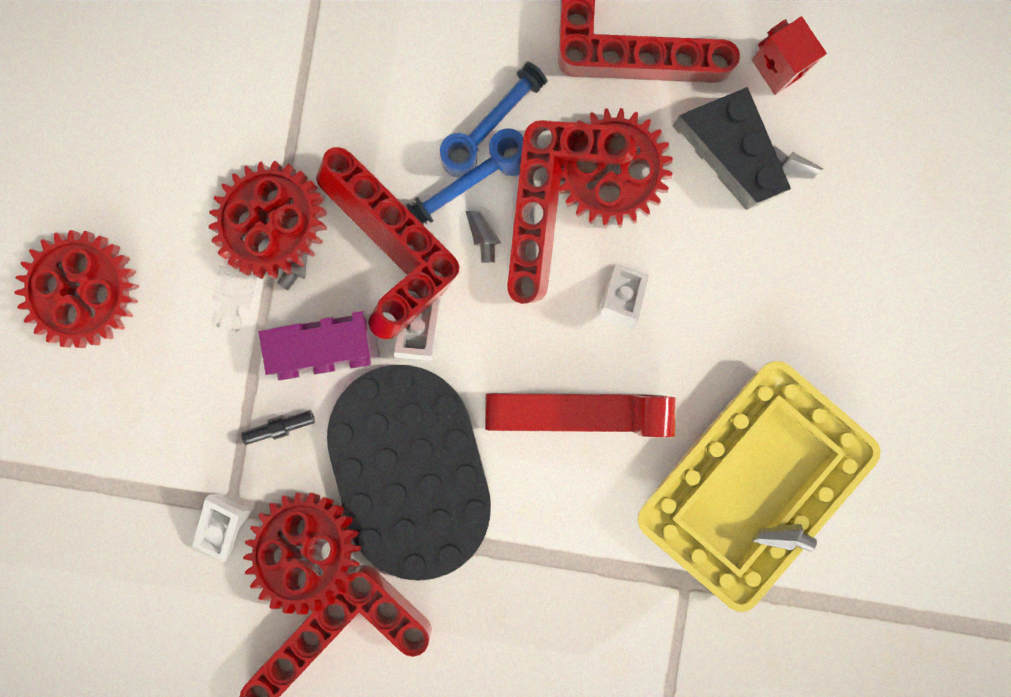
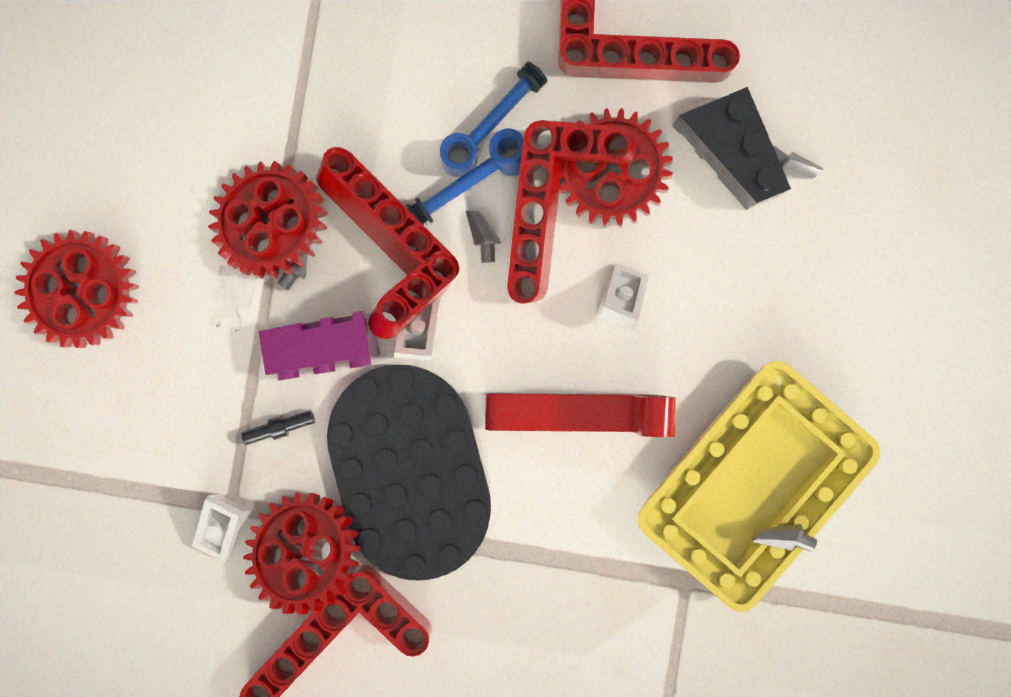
(787, 54): red brick -> none

